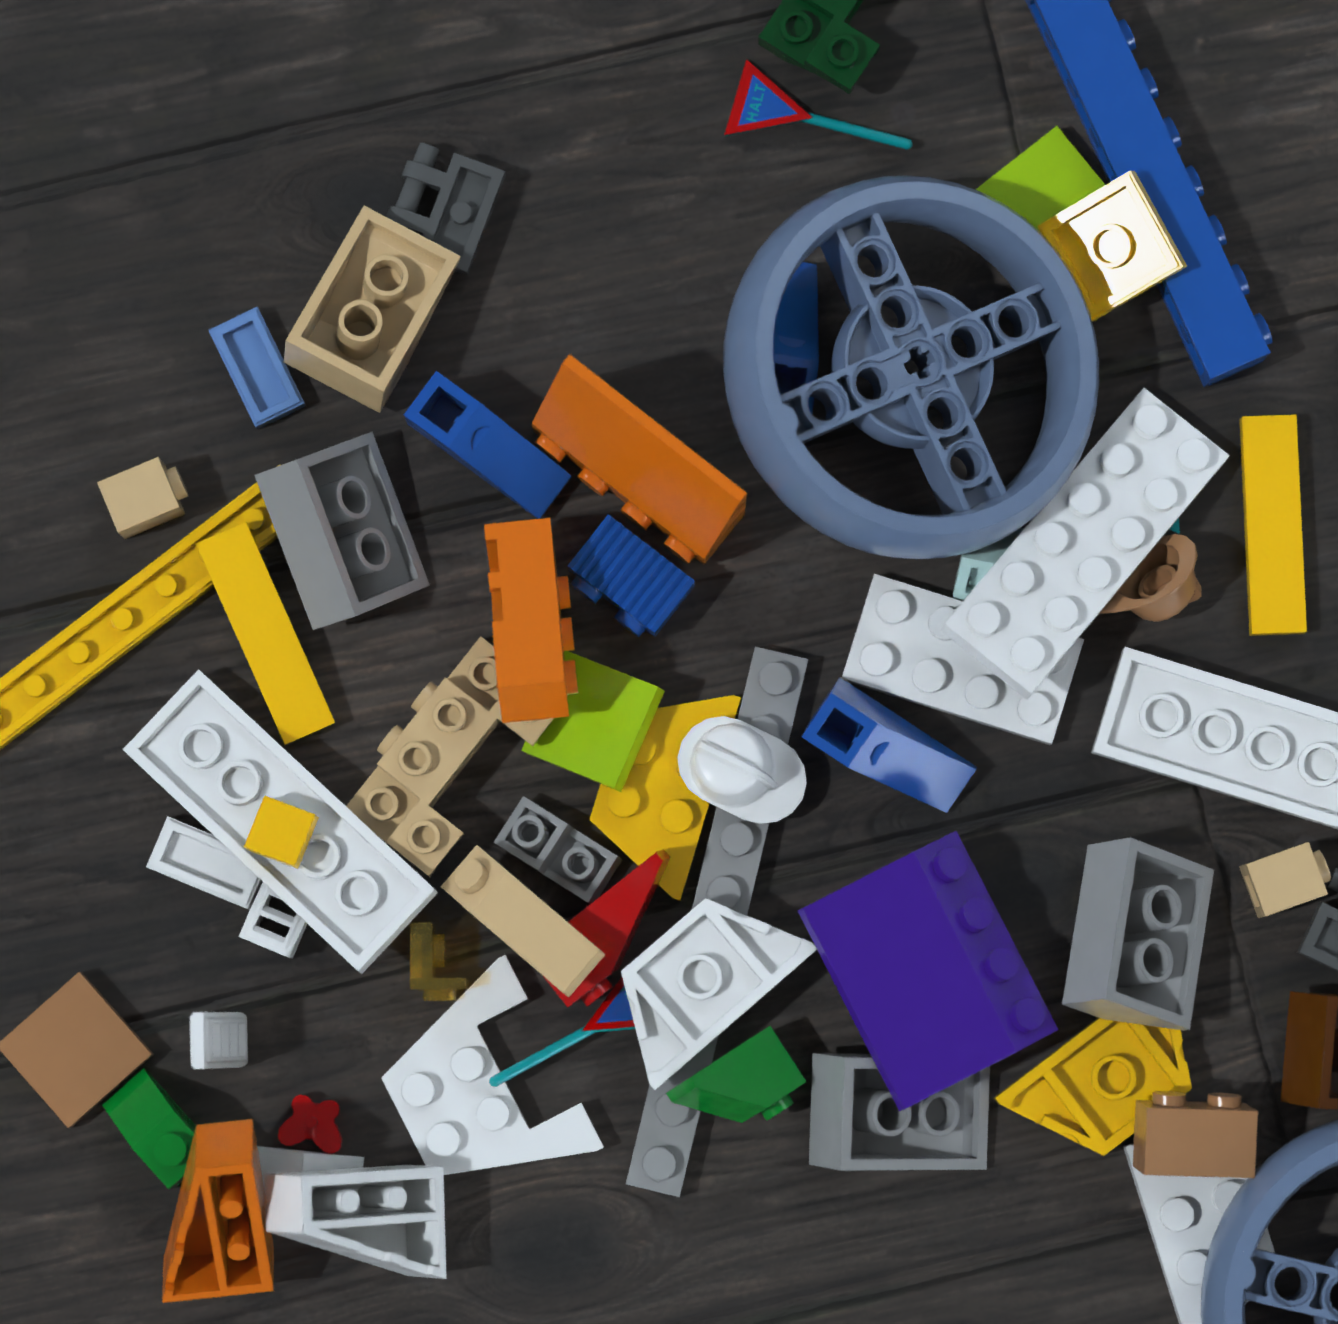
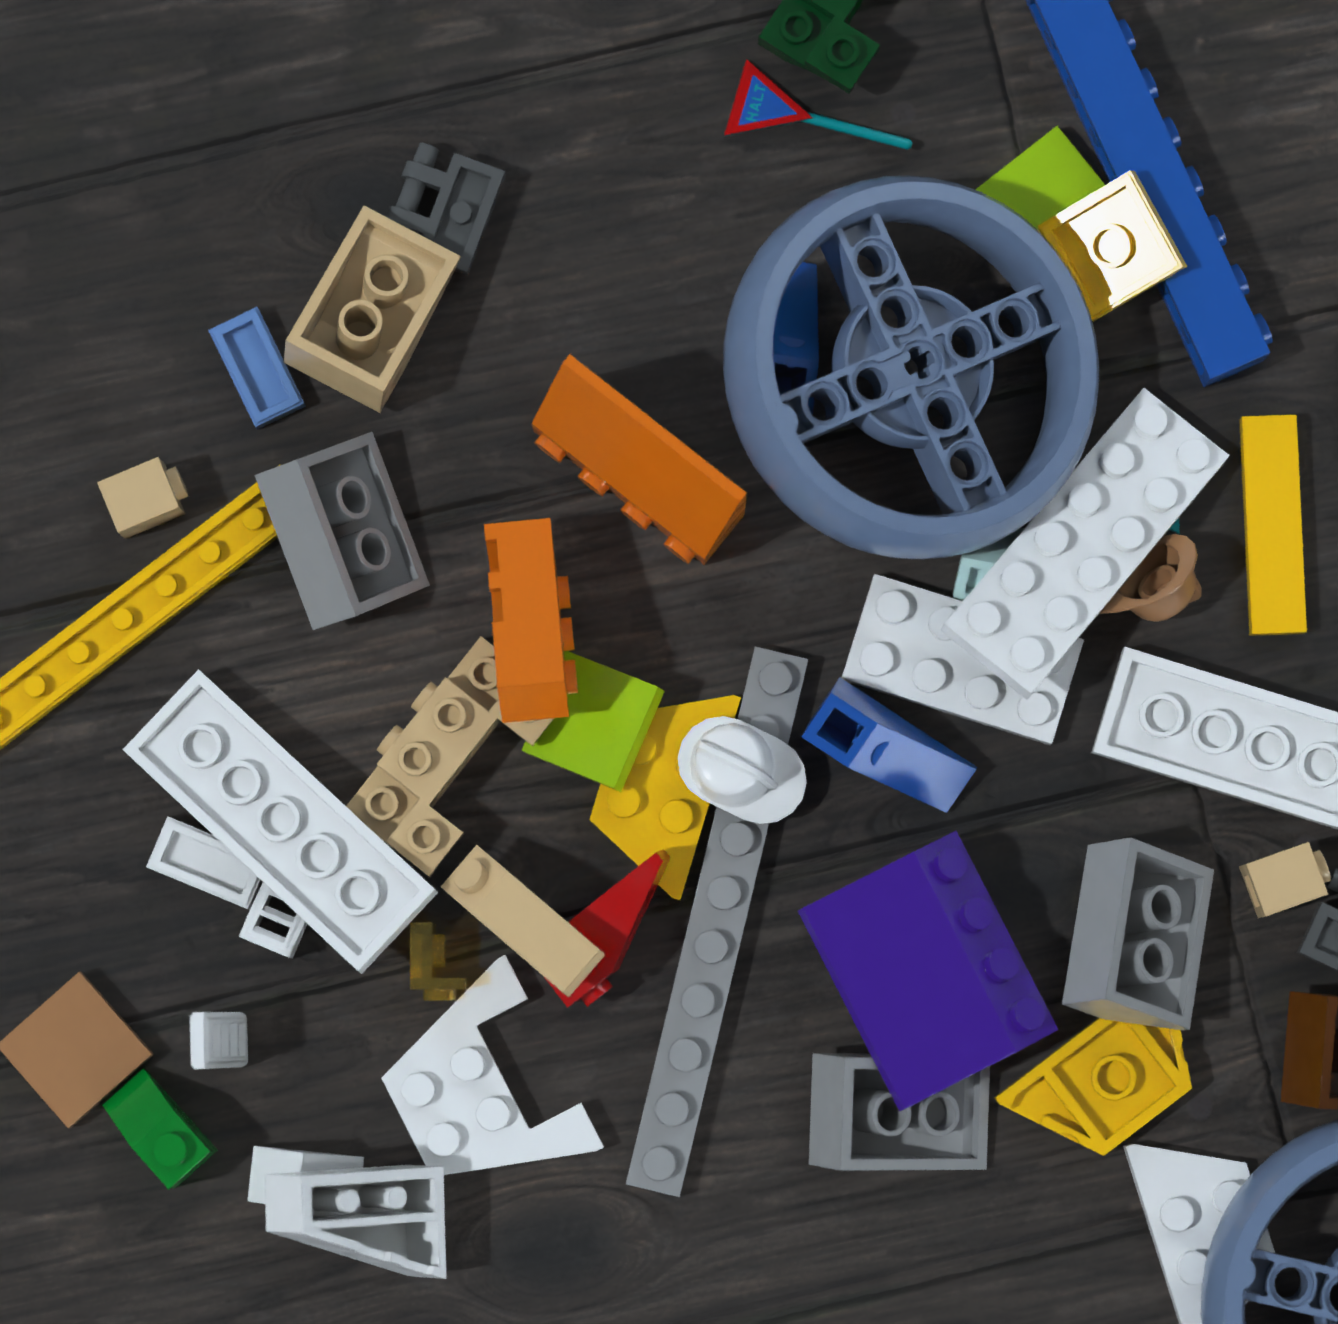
(220, 1219): orange wedge -> none
(265, 633): yellow tile -> none
(281, 832): yellow tile -> none
(313, 1123): red piece -> none
(486, 445): blue slope -> none
(558, 850): light grey slope -> none
(611, 1016): piece -> none
(629, 577): blue brick -> none
(702, 981): white wing -> none
(743, 1081): green slope -> none
(1195, 1136): medium nougat brick -> none

